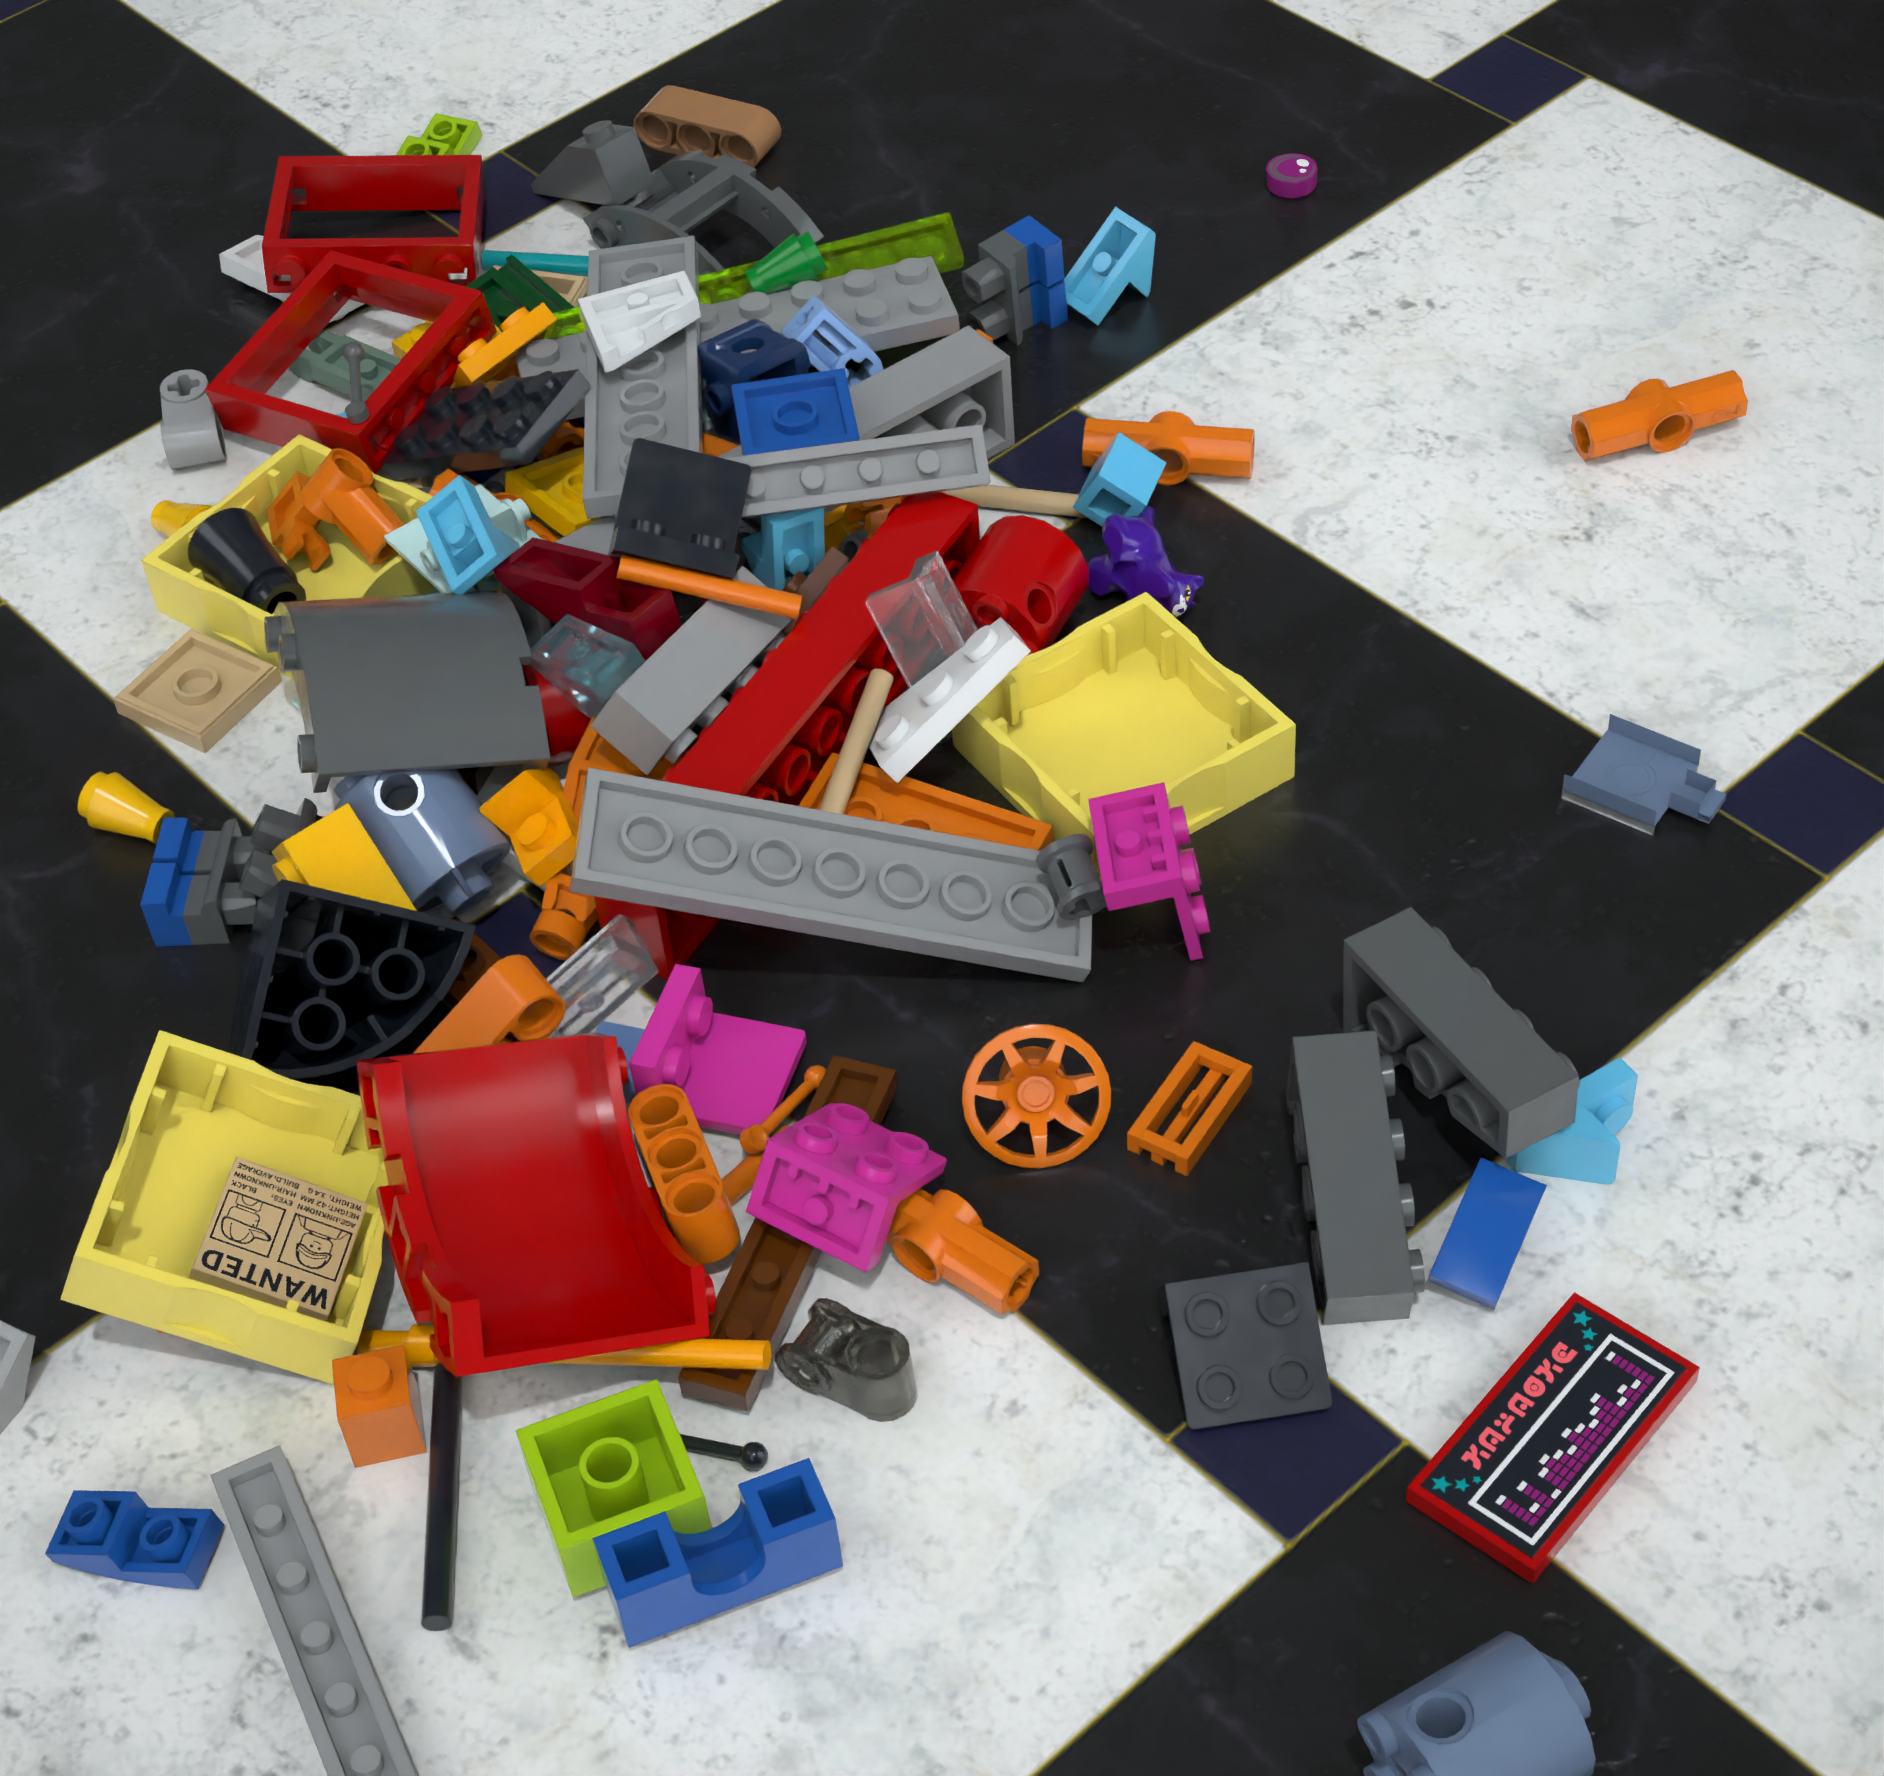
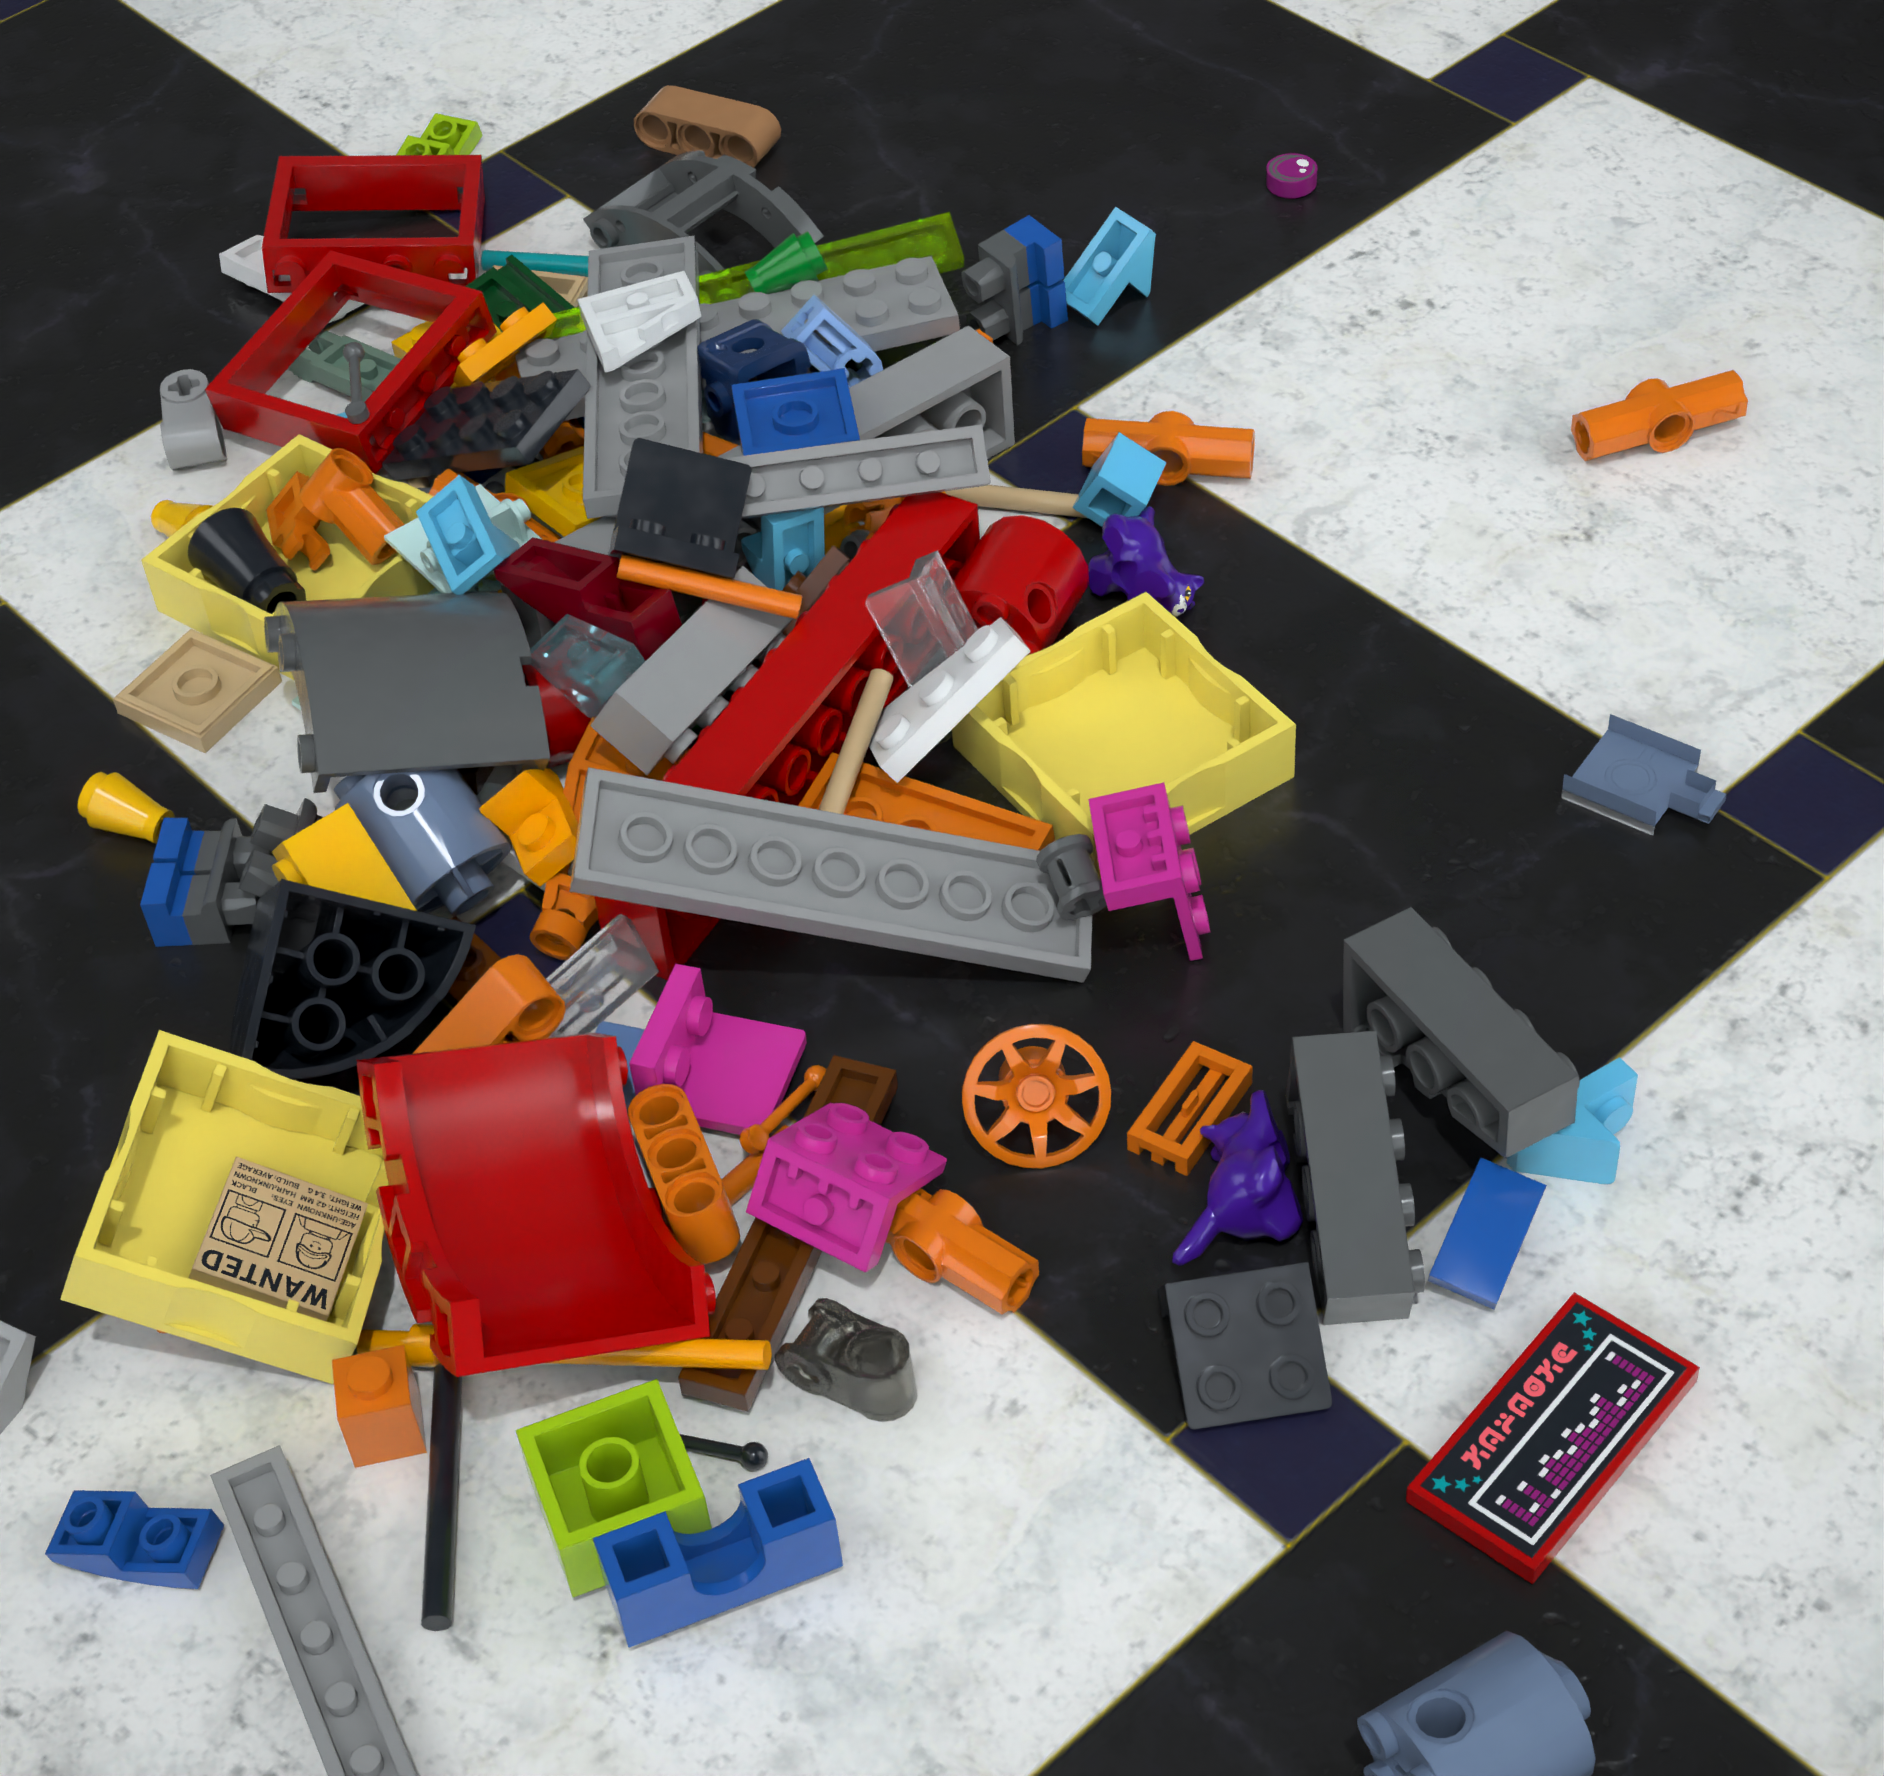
(598, 168): dark grey slope -> none
(1249, 1185): none -> dark purple animal

